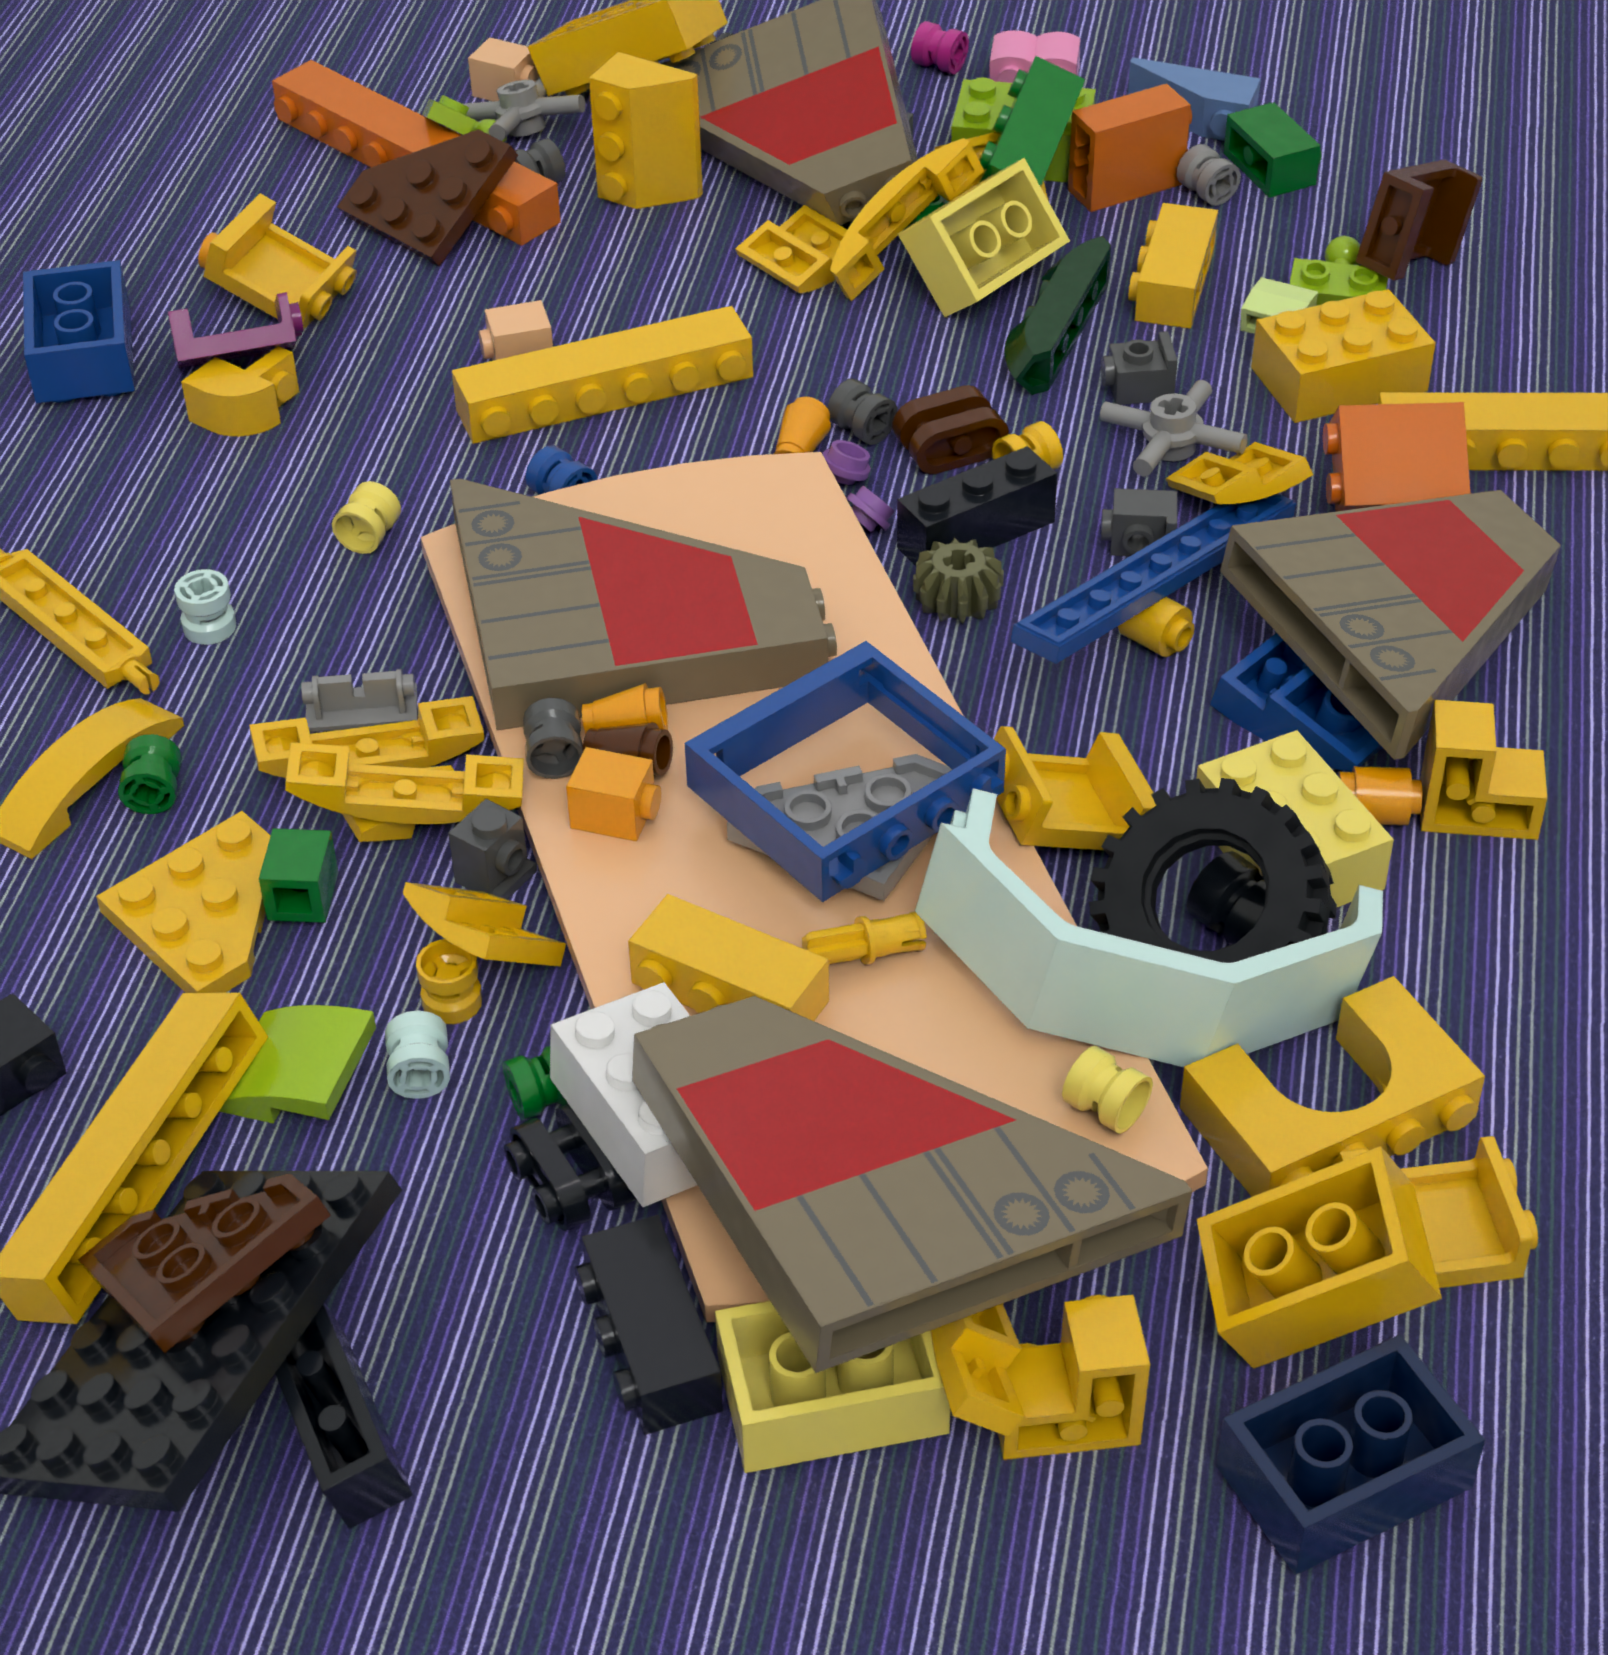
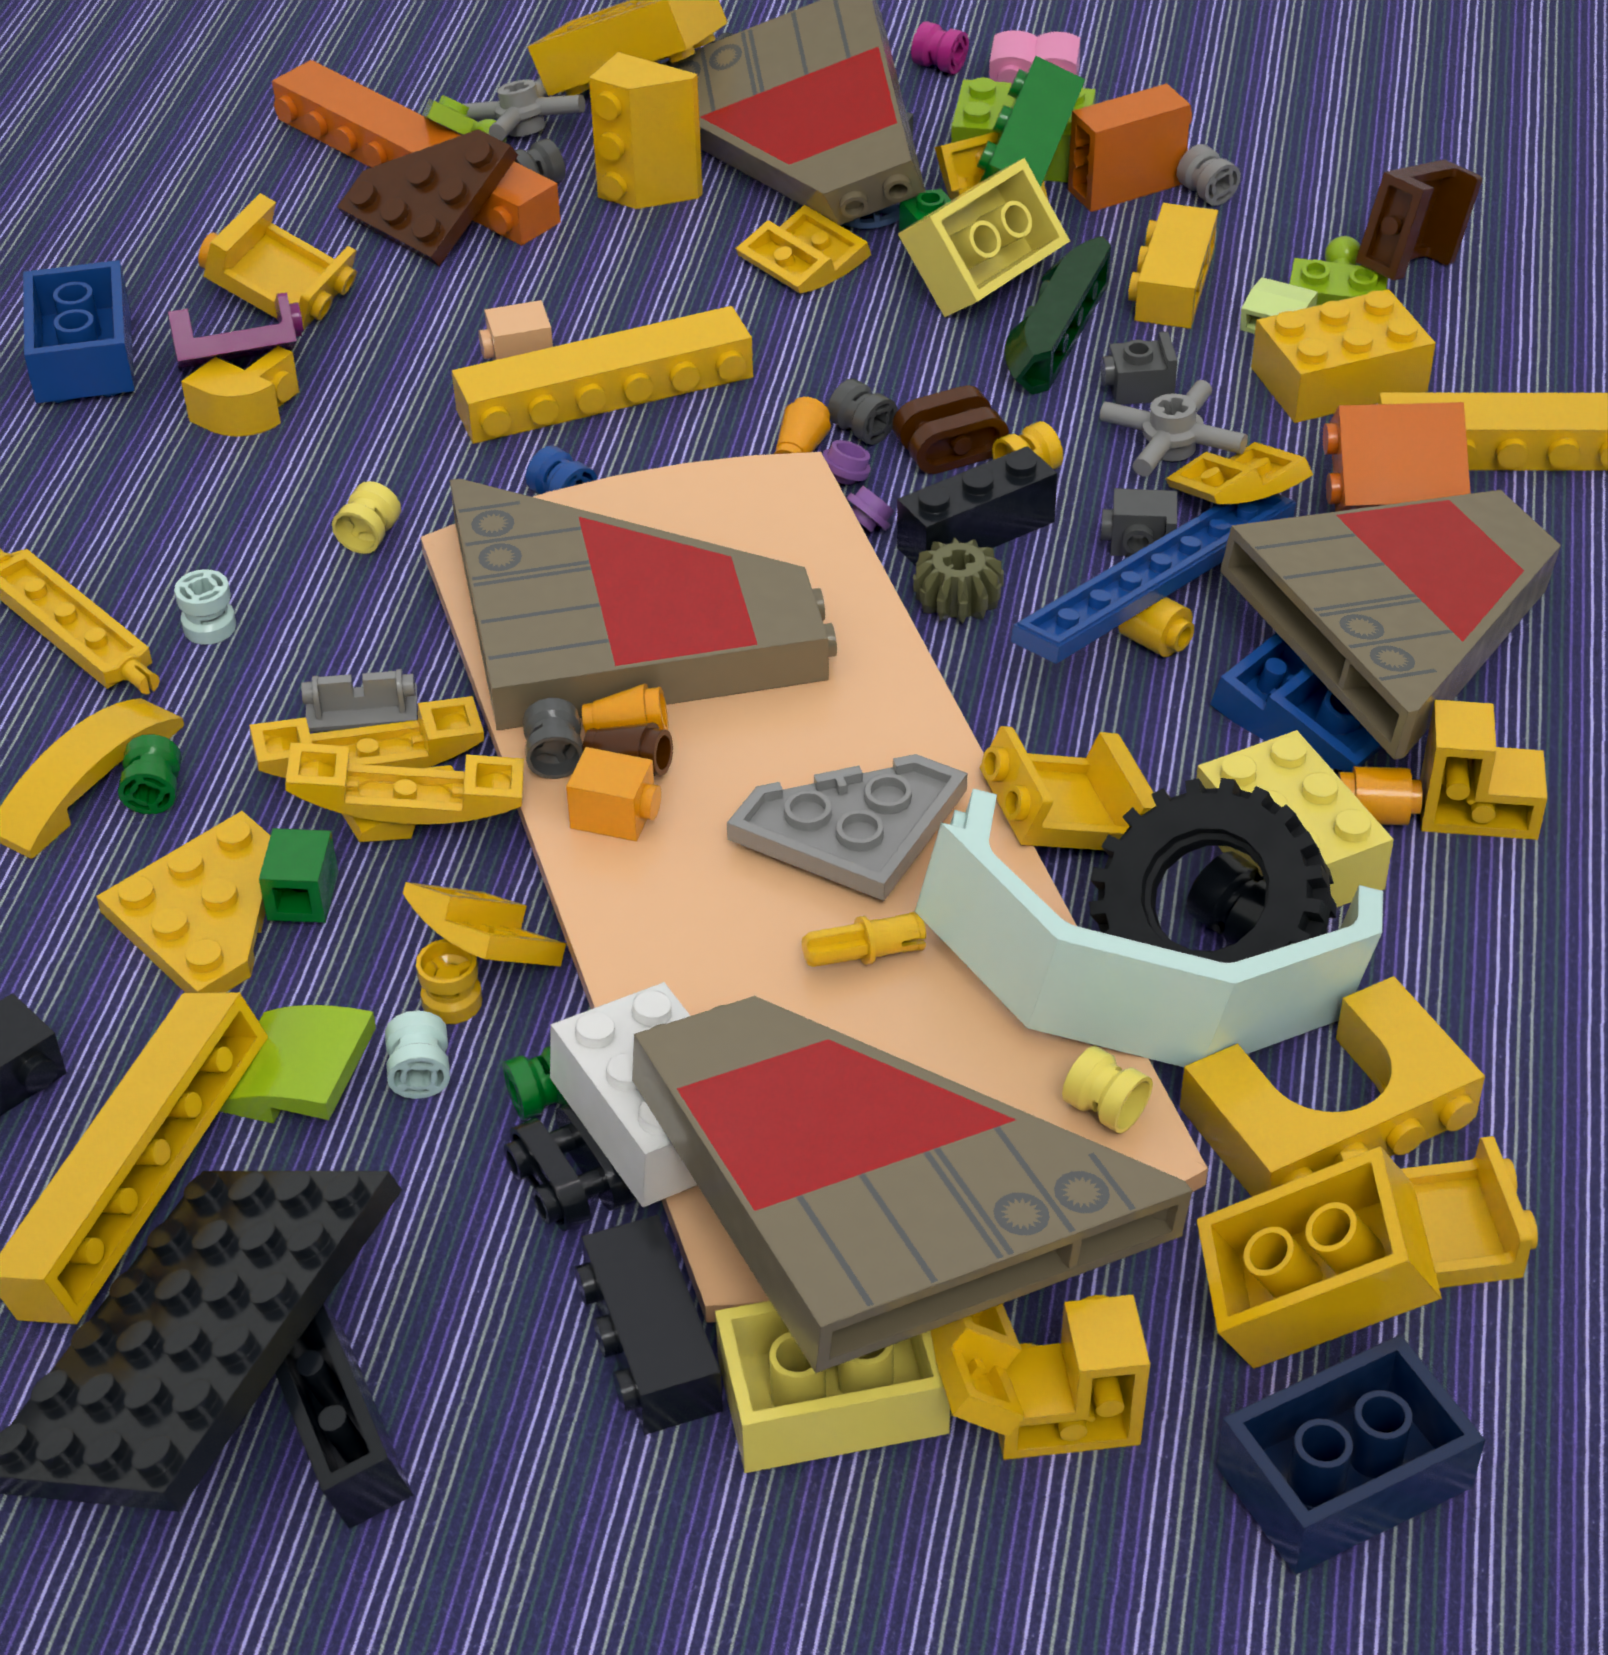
(190, 1264): reddish brown plate -> none
(490, 851): dark grey brick -> none
(497, 64): light nougat brick -> none
(721, 961): yellow brick -> none
(805, 708): blue window -> none
(895, 206): yellow slope -> none
(1208, 91): medium blue slope -> none
(1272, 149): green brick -> none

